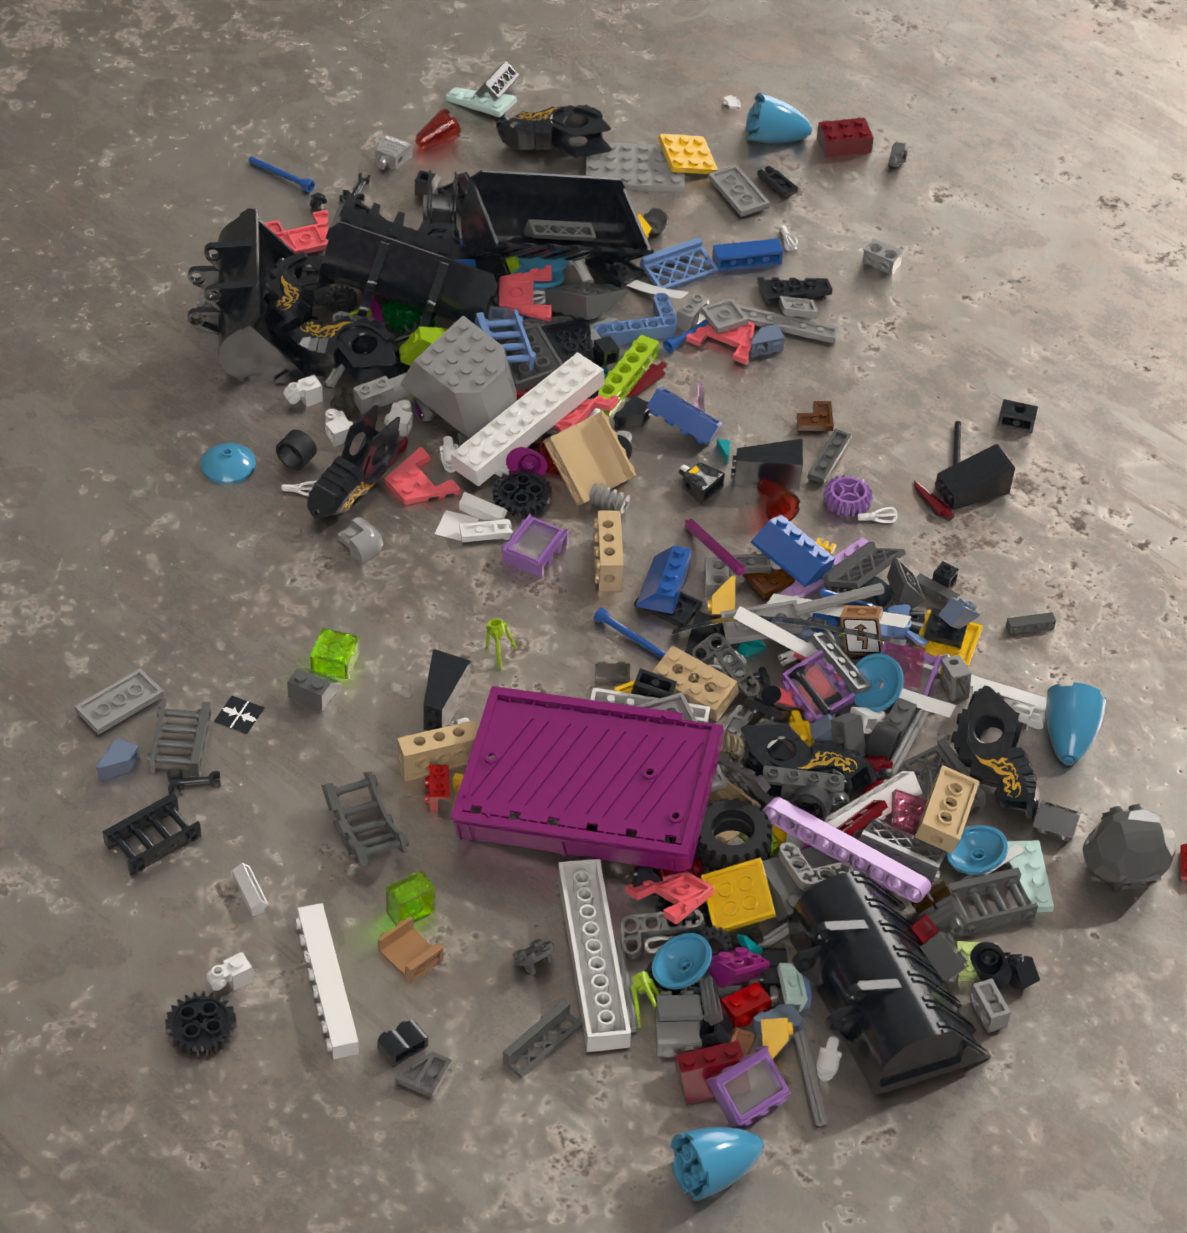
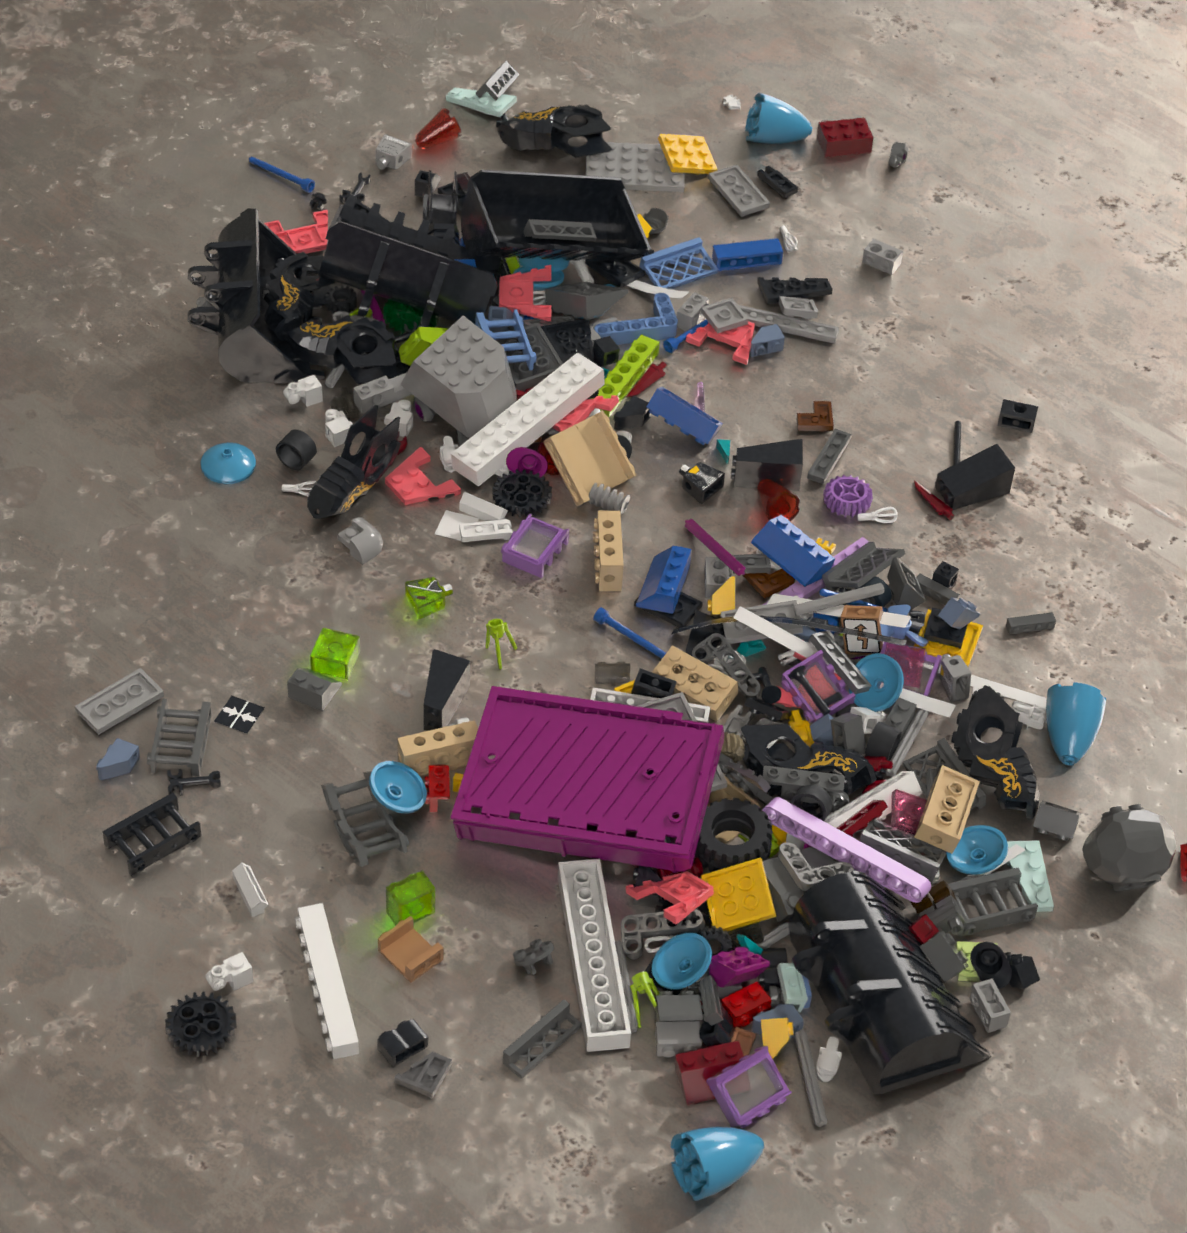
(397, 787): none -> dark azure dish
(426, 596): none -> clear neon green torso

